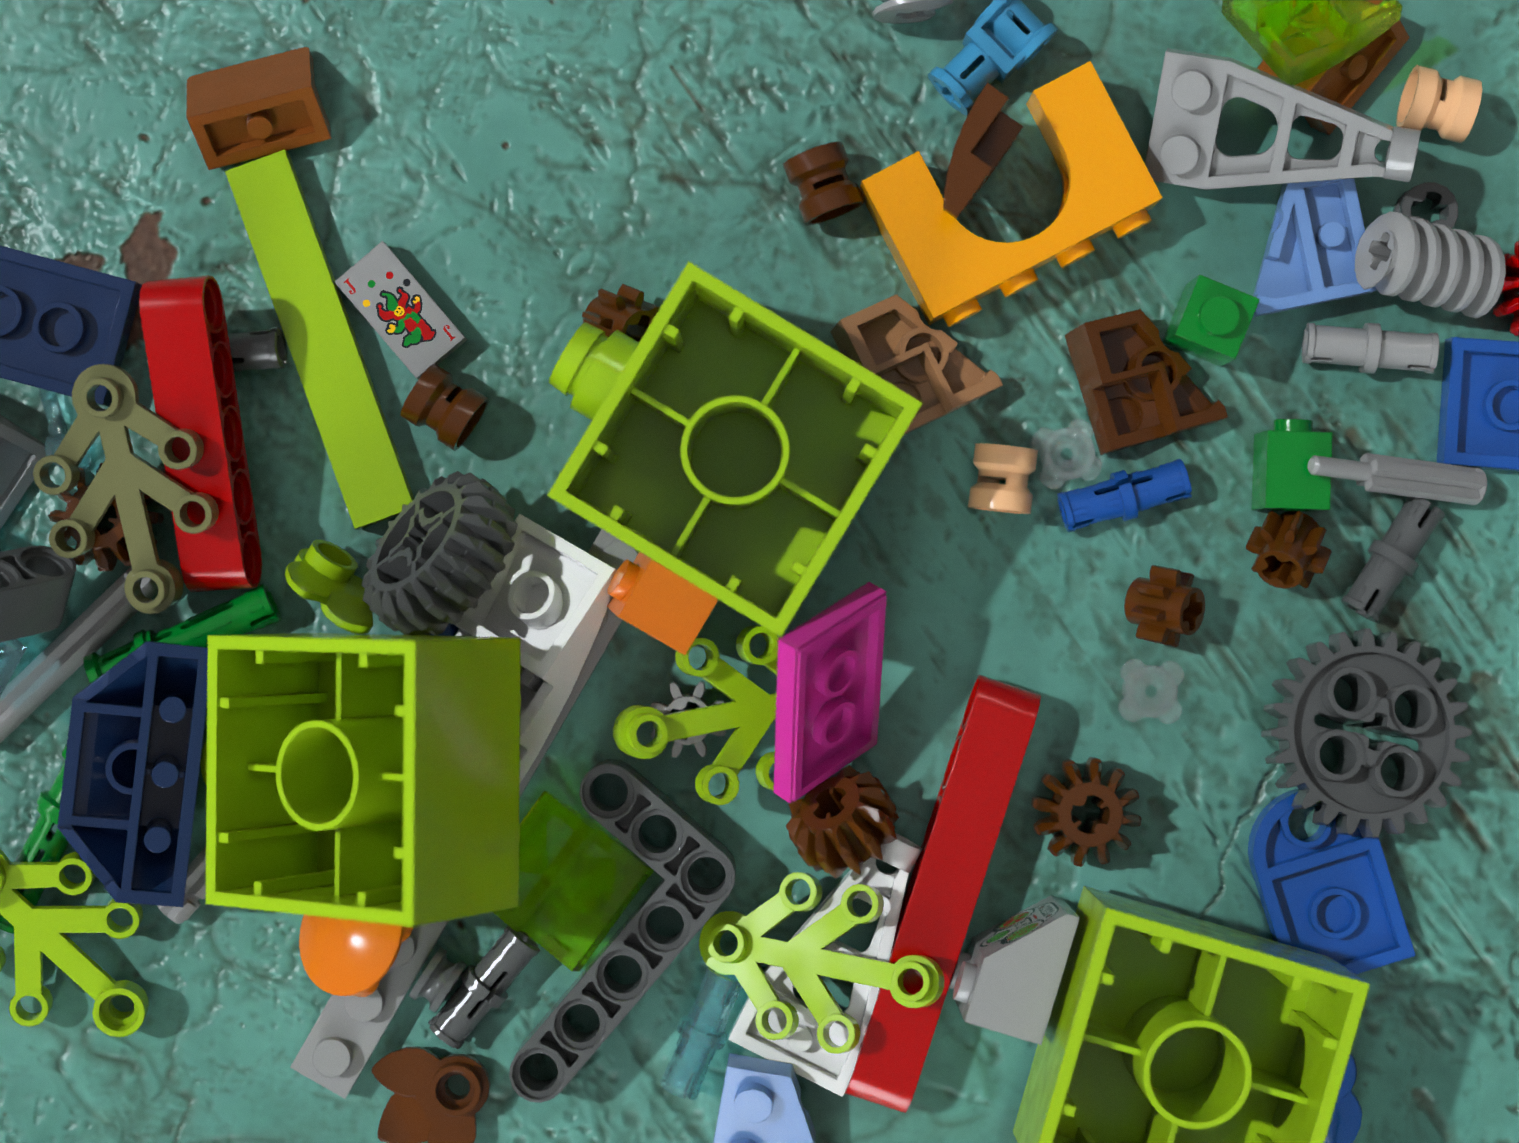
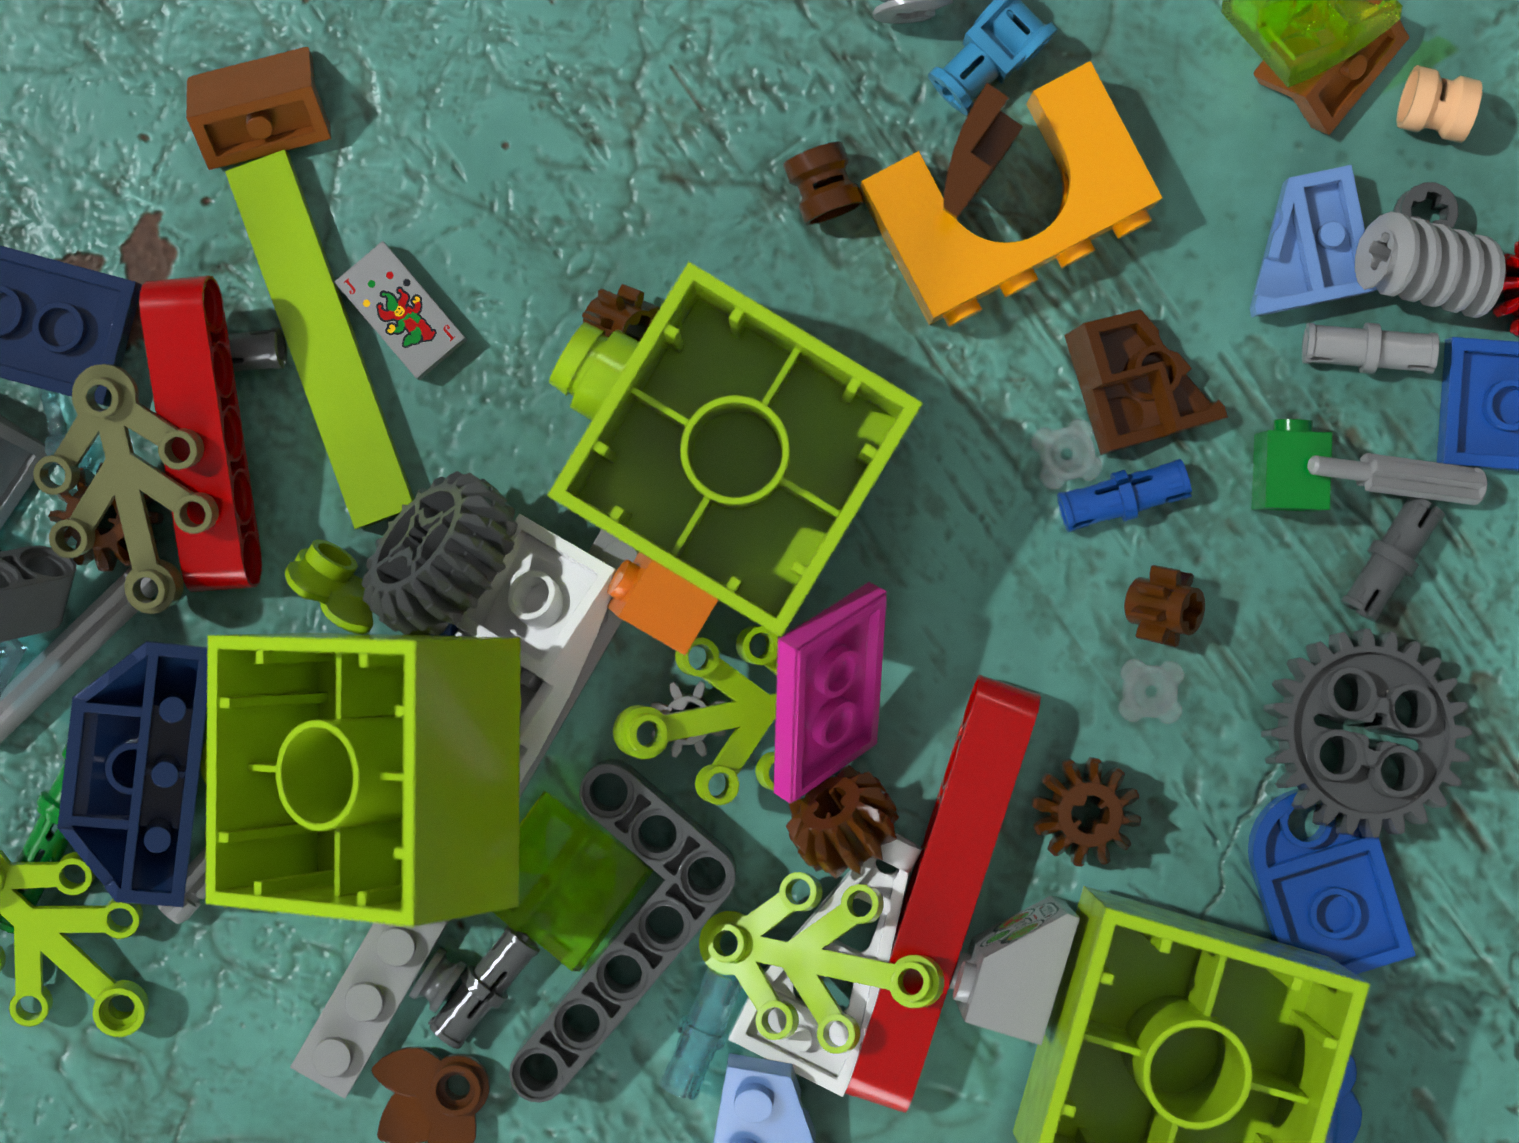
(235, 617): green pin -> none
(348, 954): orange dish -> none
(444, 407): reddish brown wheel -> none
(914, 358): medium nougat slope -> none
(1007, 464): light nougat wheel -> none
(1189, 114): light grey plate -> none
(1210, 320): green brick -> none
(1288, 549): reddish brown gear -> none

